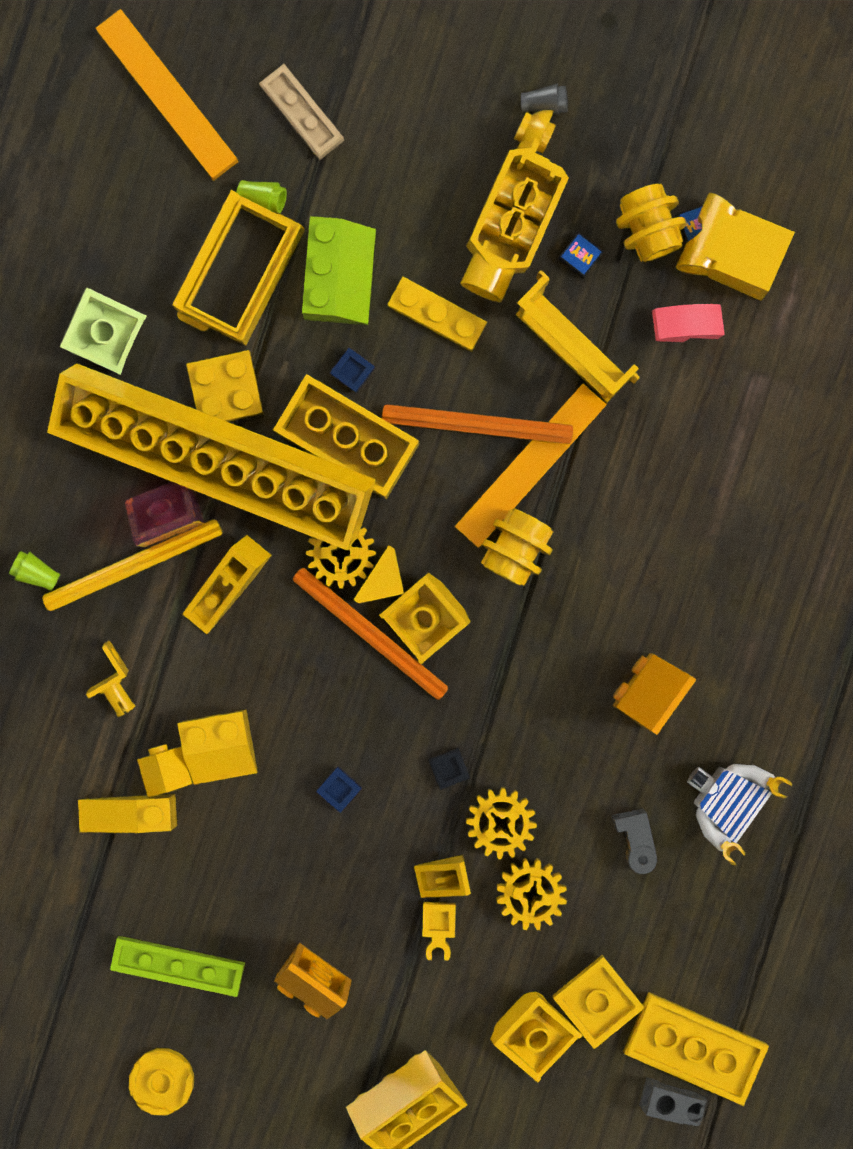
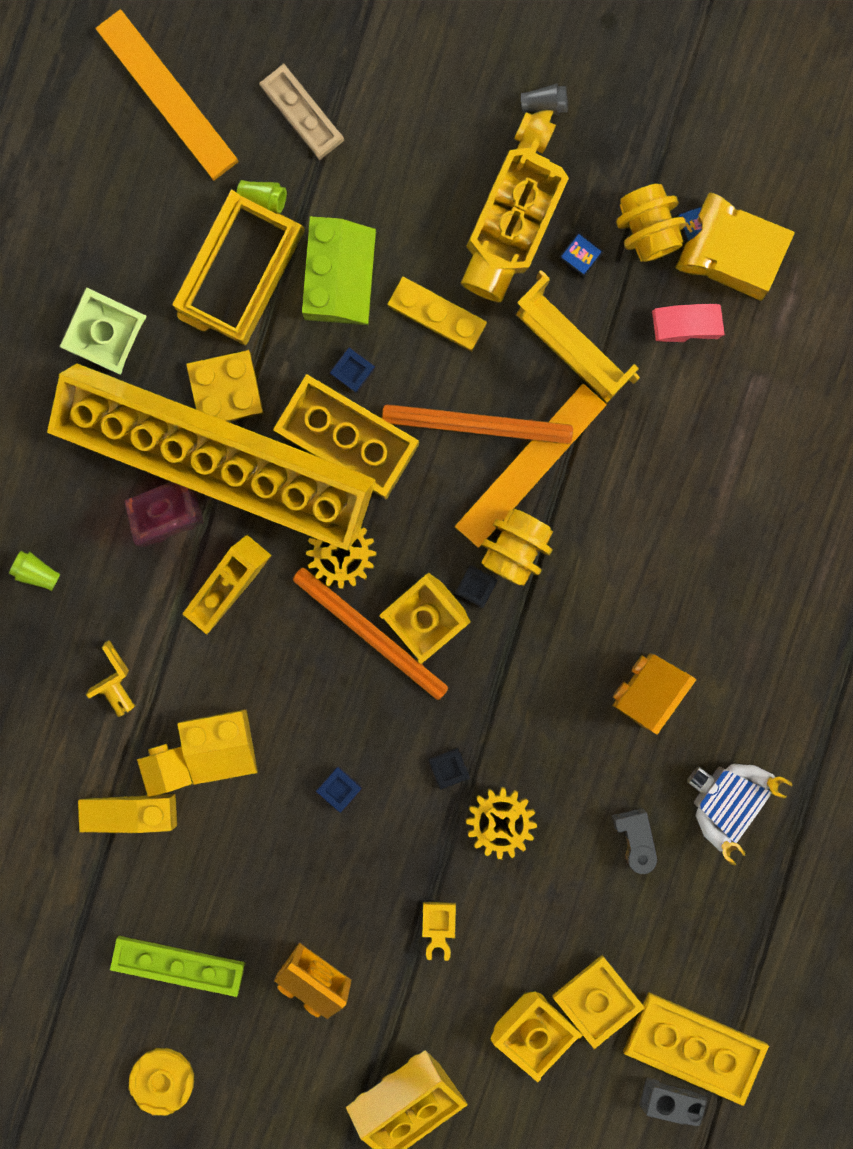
(132, 565): yellow axle -> none
(383, 580): yellow slope -> none
(443, 878): yellow slope -> none
(476, 586): none -> black tile
(545, 897): yellow gear -> none

